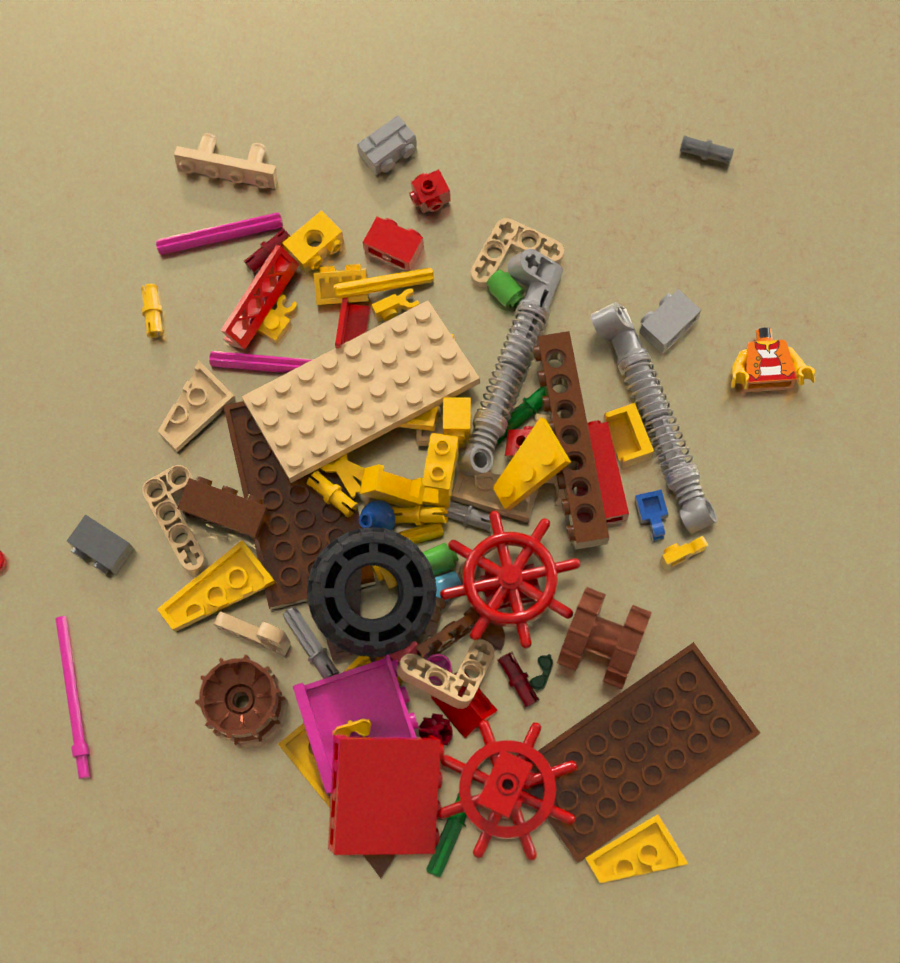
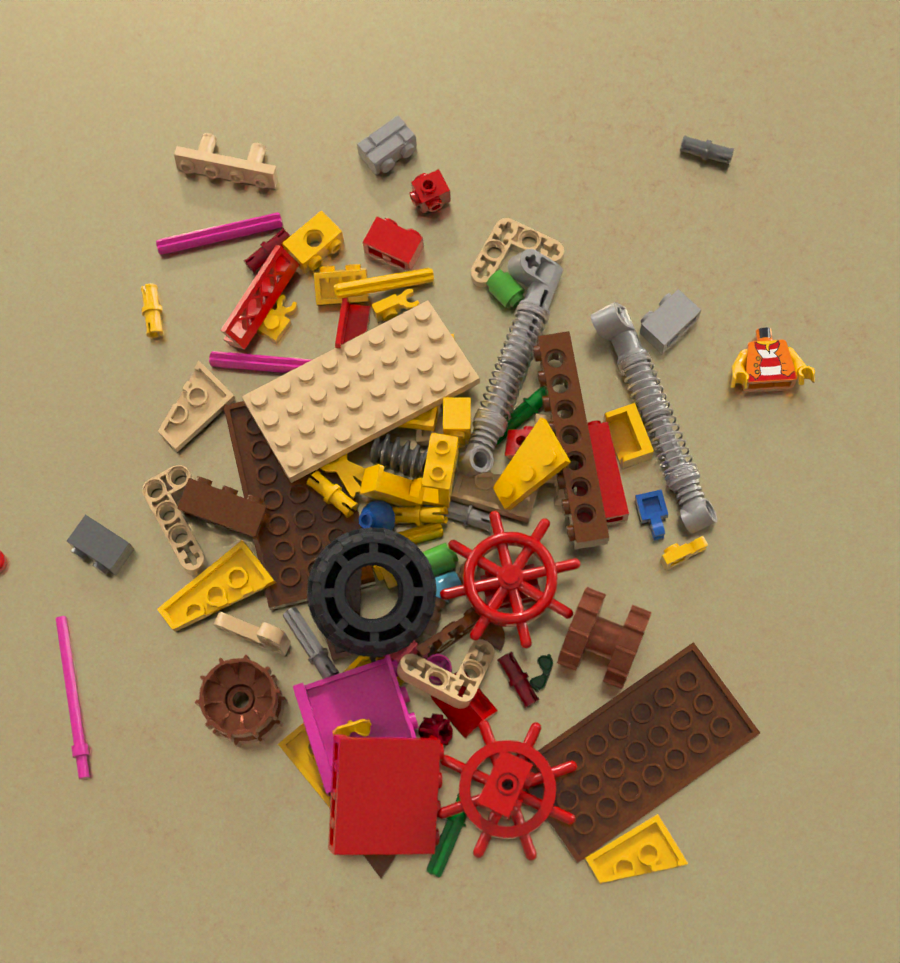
(398, 456): none -> dark grey piece

